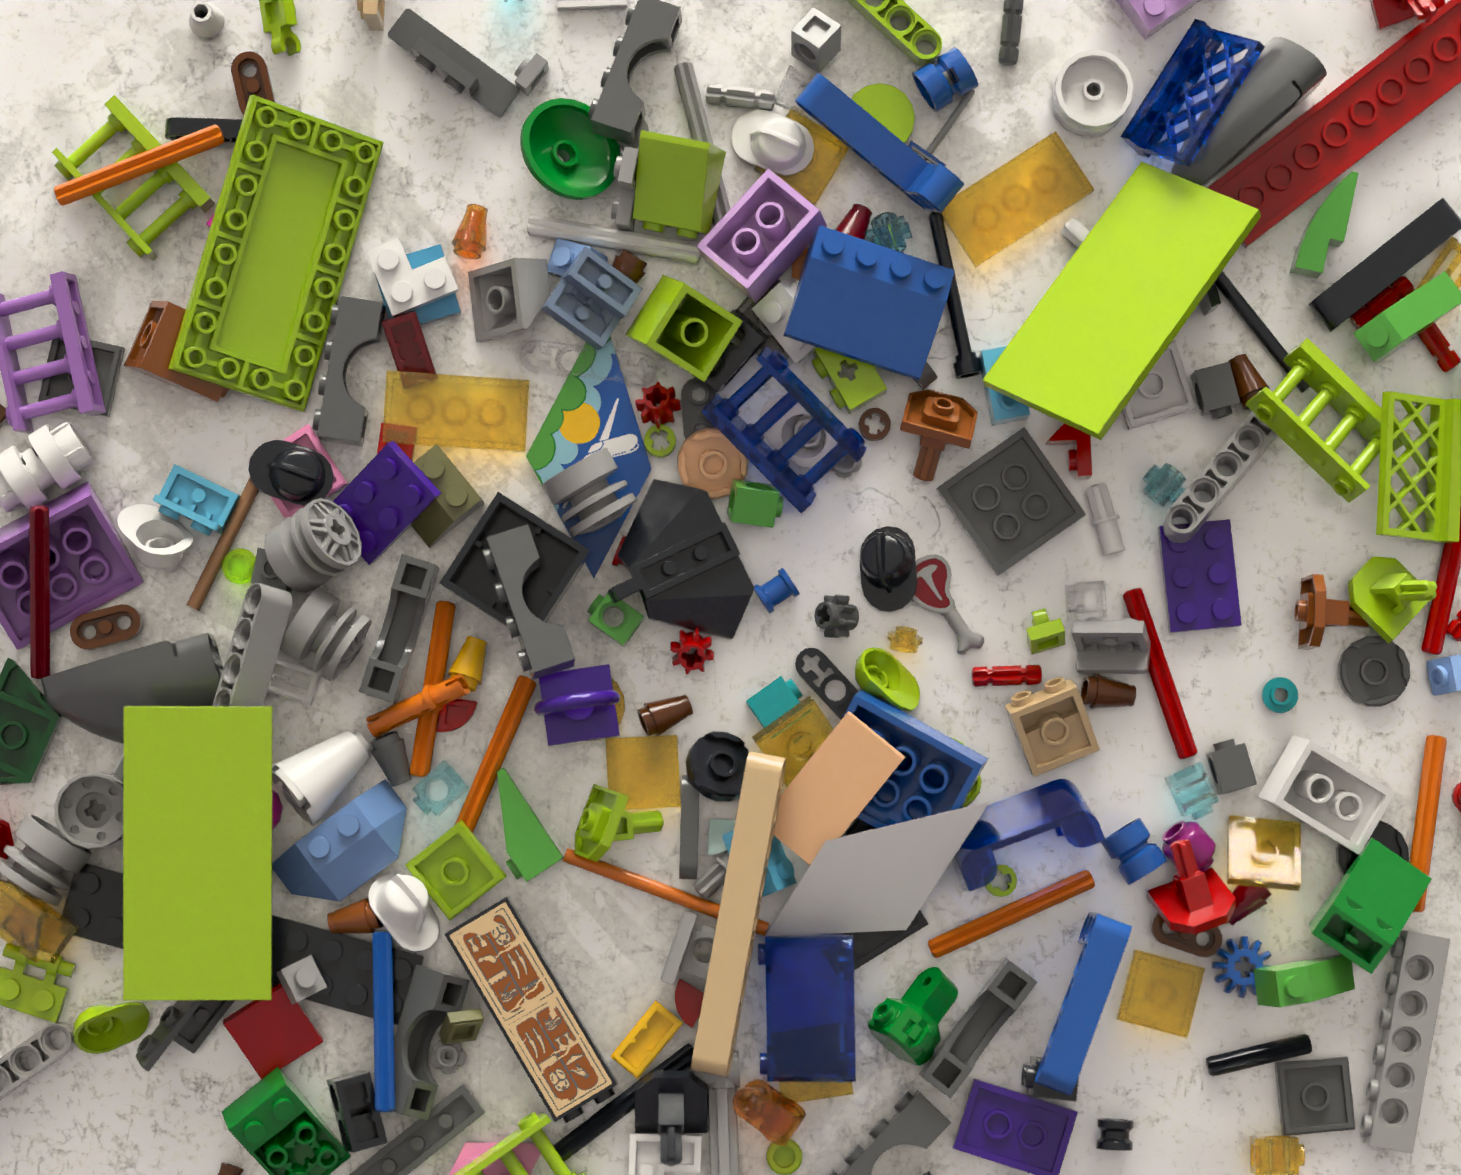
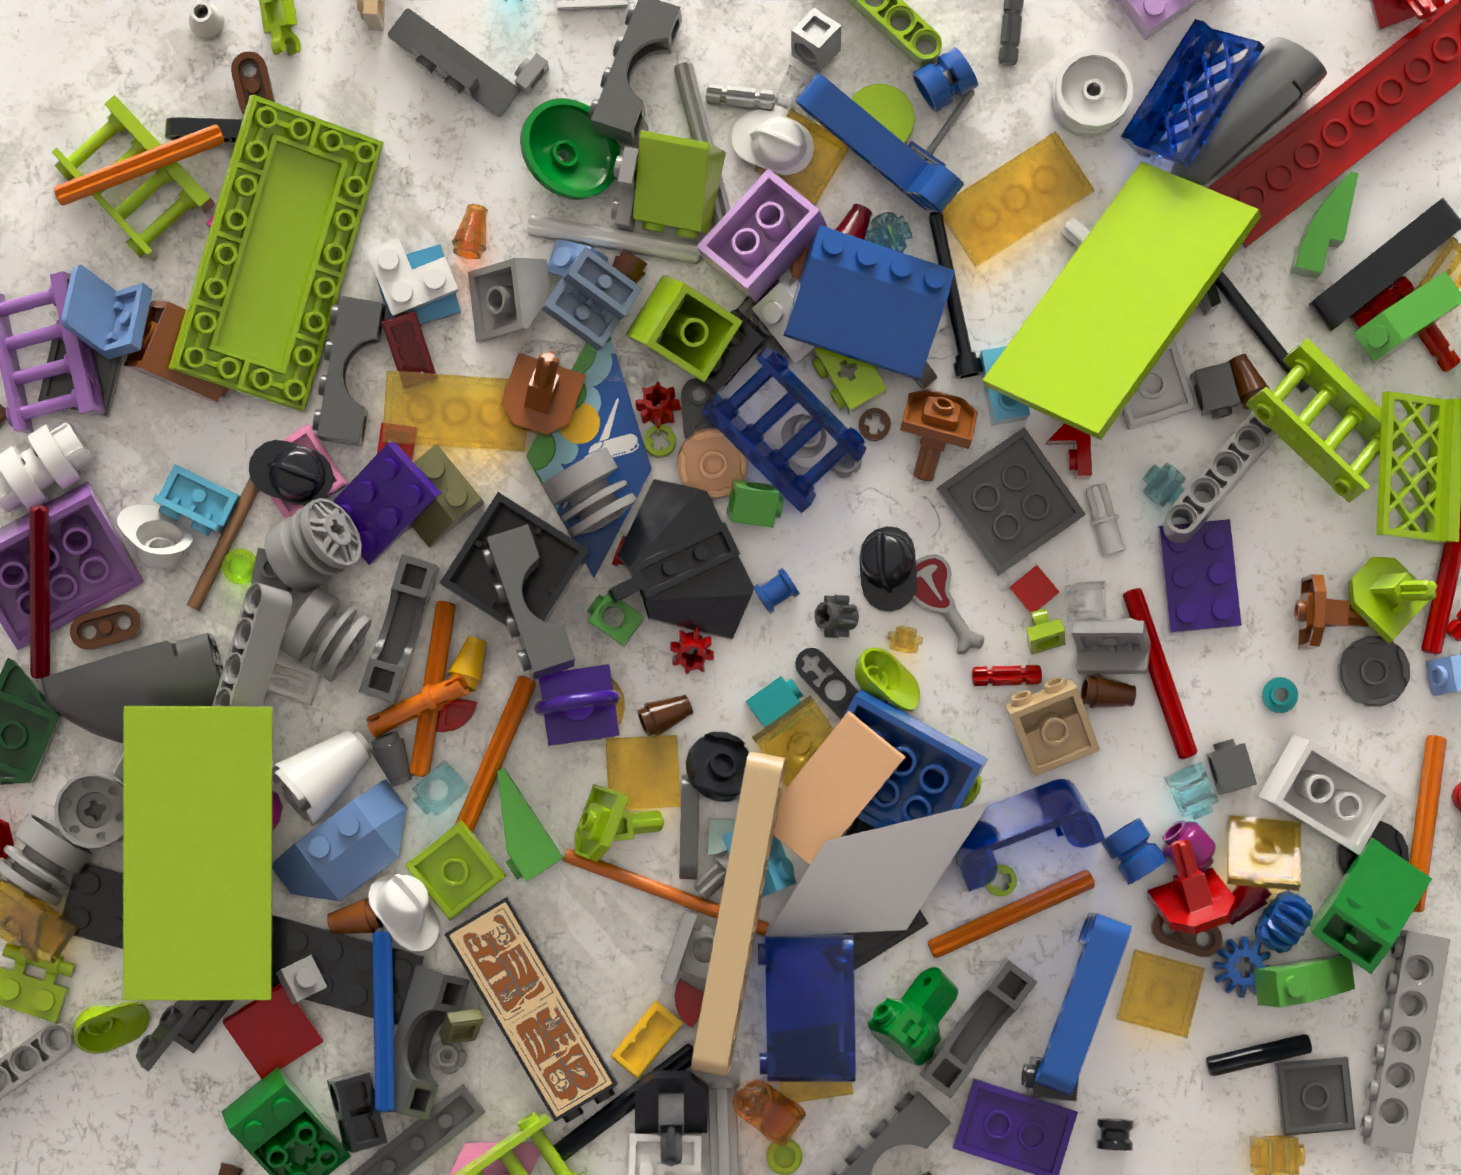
(104, 317): none -> medium blue bracket
(541, 394): none -> dark orange piece
(1034, 589): none -> red tile
(1283, 921): none -> blue gear

